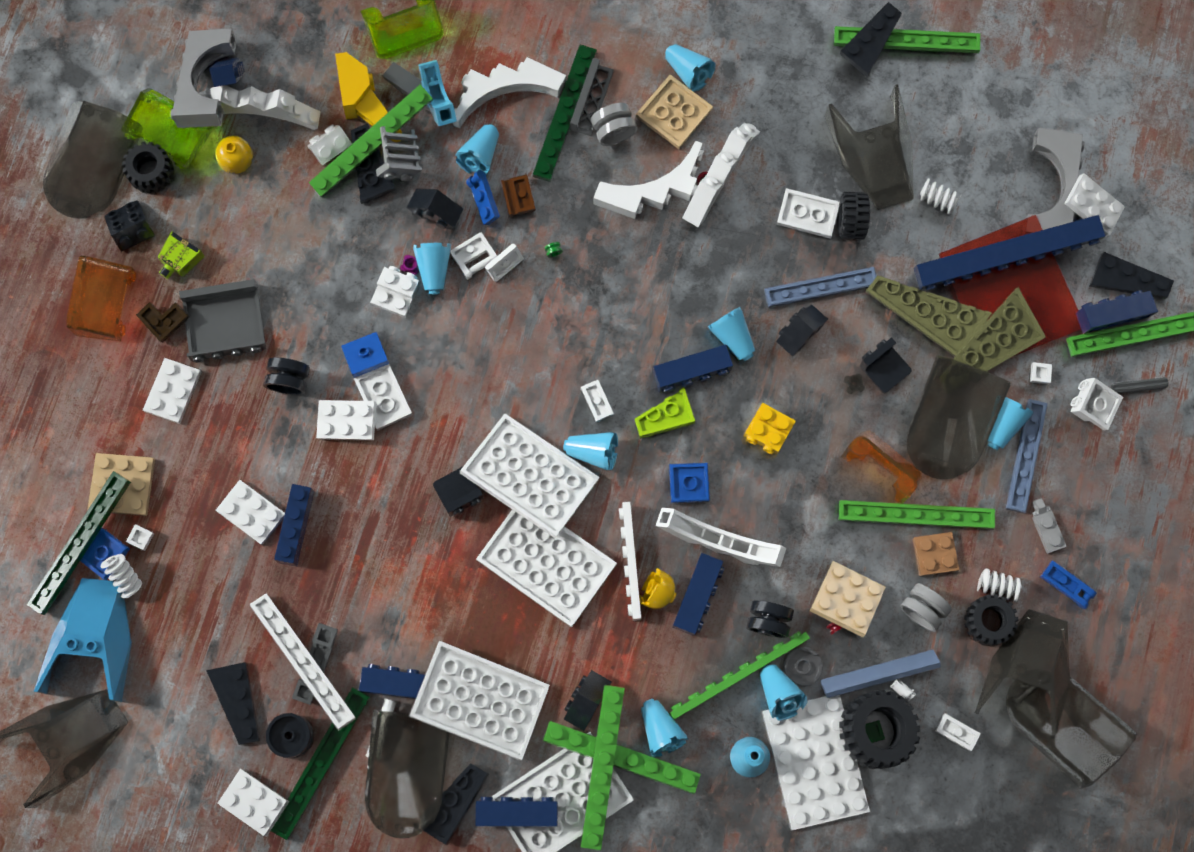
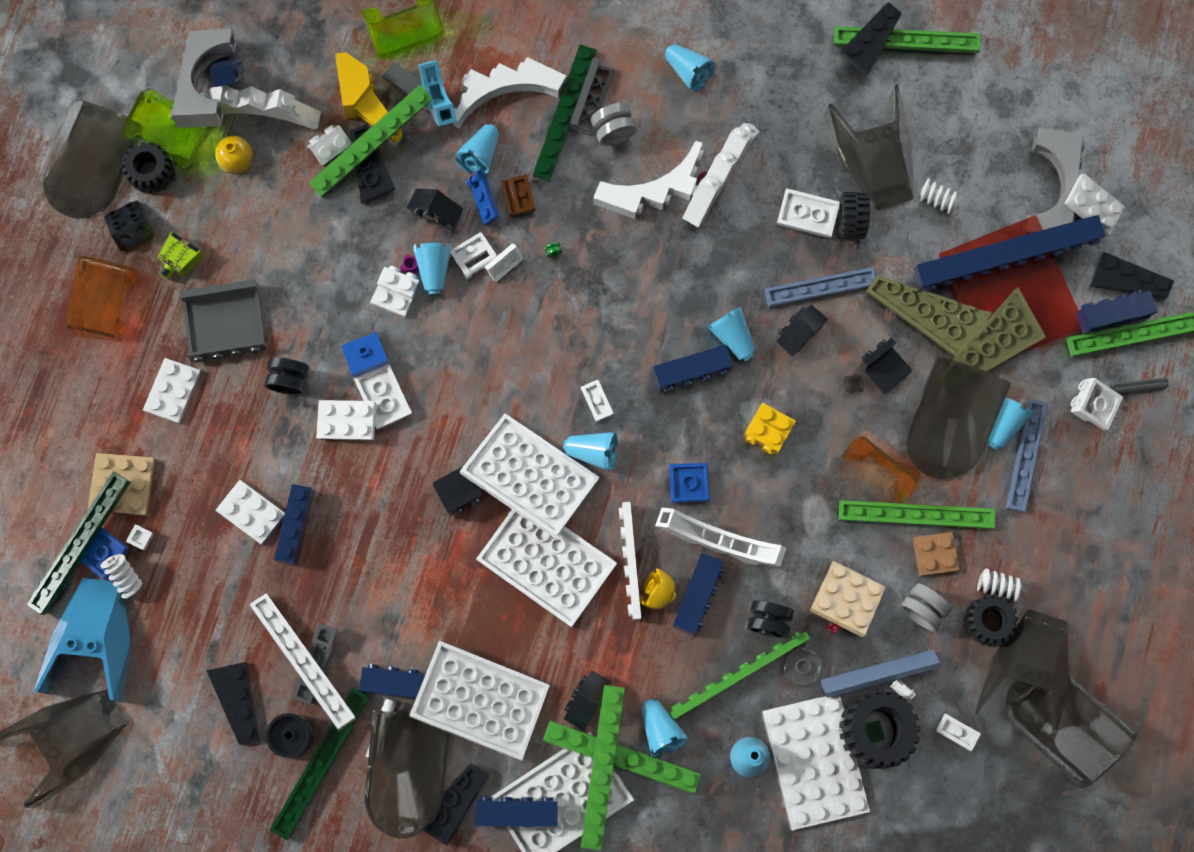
(163, 324): dark brown plate -> none
(253, 802): white plate -> none
(399, 165): light grey plate -> none
(667, 416): lime wing -> none
(674, 111): tan plate -> none
(781, 693): medium azure cone -> none
(1041, 373): white plate -> none
(1047, 527): light grey hinge -> none
(1068, 584): blue plate -> none

